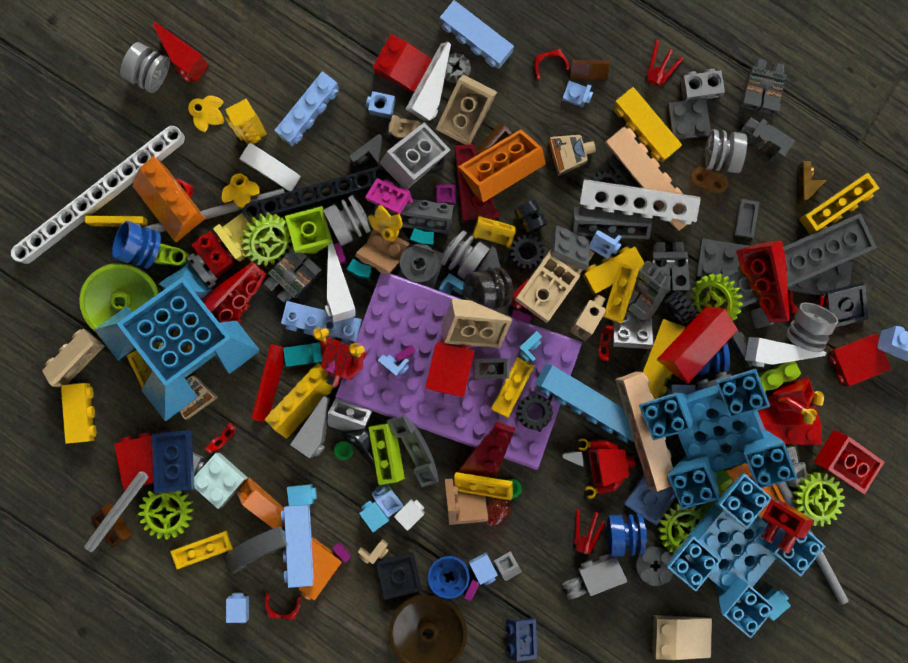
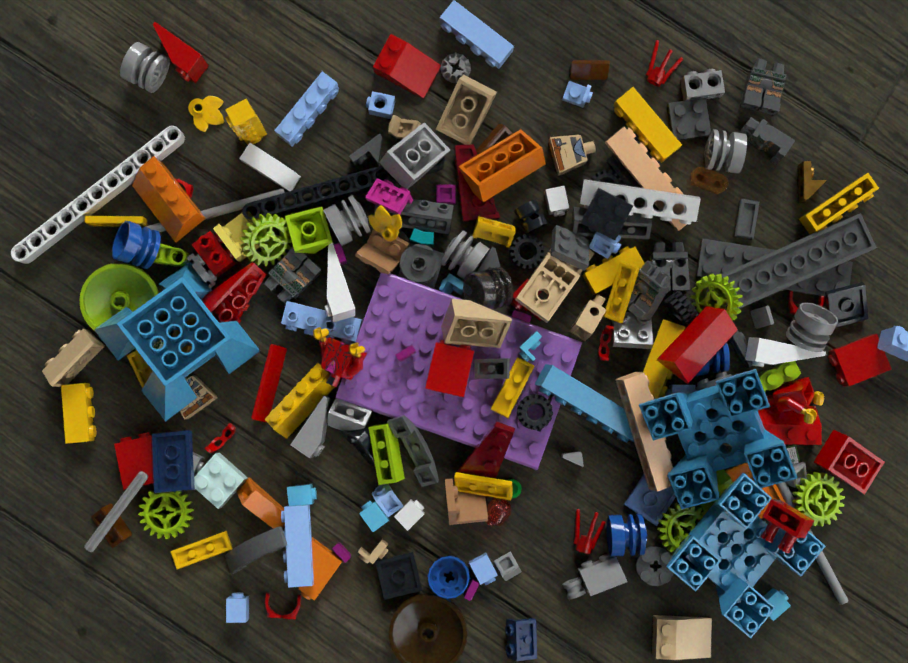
(240, 193): yellow plate -> none
(302, 354): teal bracket -> none
(343, 450): green tile -> none
(360, 270): teal piece -> none
(390, 363): light blue bracket -> none
(428, 93): white slope -> none
(556, 53): red cap -> none
(556, 201): none -> white brick
(606, 213): none -> black plate
(608, 466): red torso -> none
(767, 273): red wedge -> none

